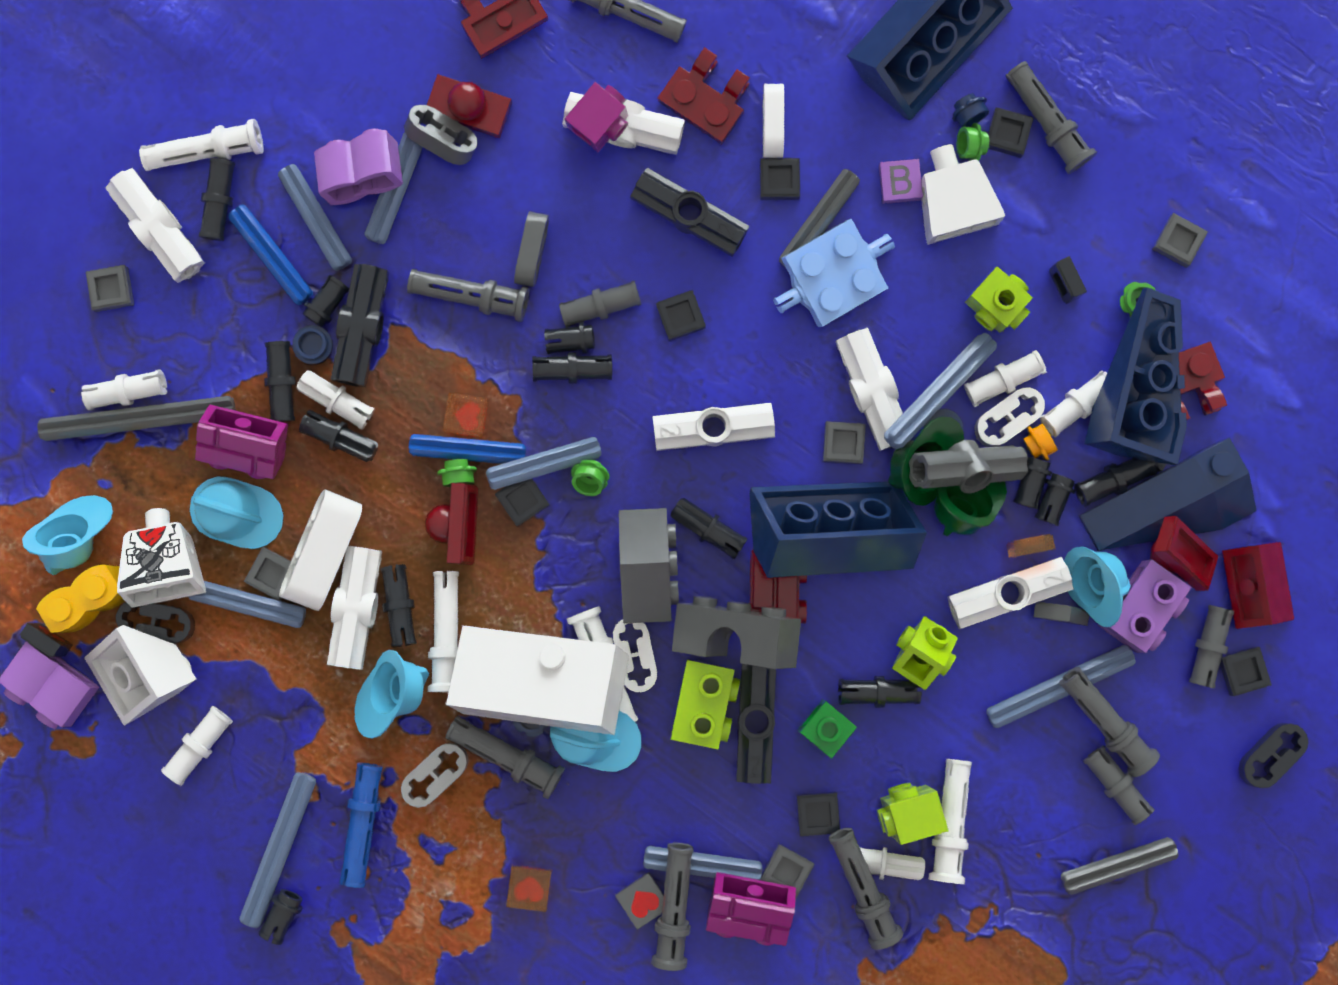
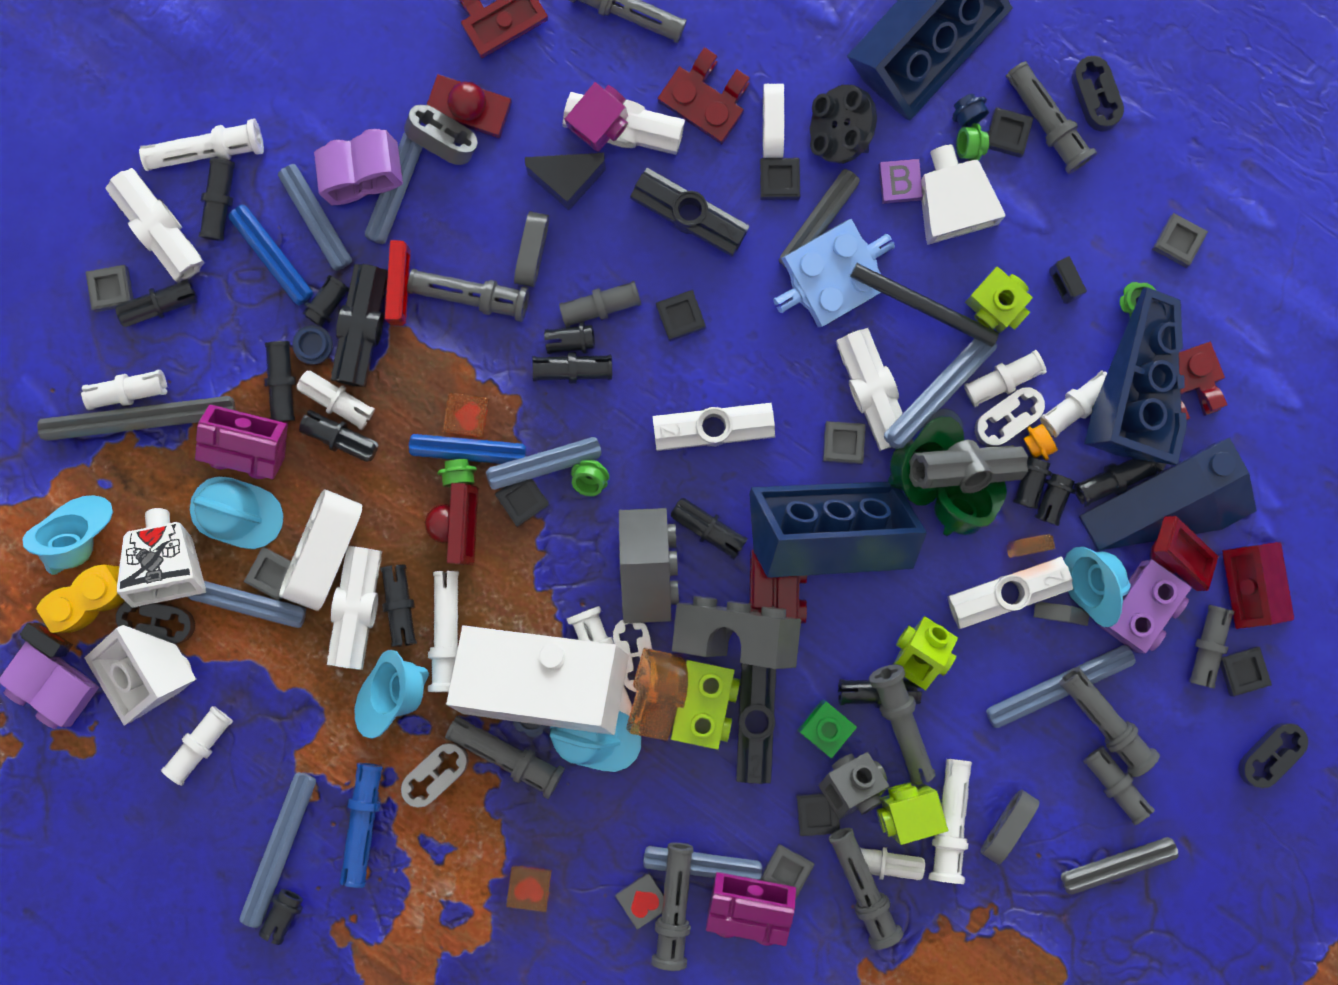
(156, 303): none -> black axle
(397, 283): none -> red tile
(566, 175): none -> black slope
(660, 689): none -> clear orange brick
(839, 108): none -> black plate
(854, 785): none -> dark grey brick
(899, 709): none -> dark grey pin
(924, 304): none -> black bar
(1010, 827): none -> dark grey beam
(1106, 90): none -> black beam

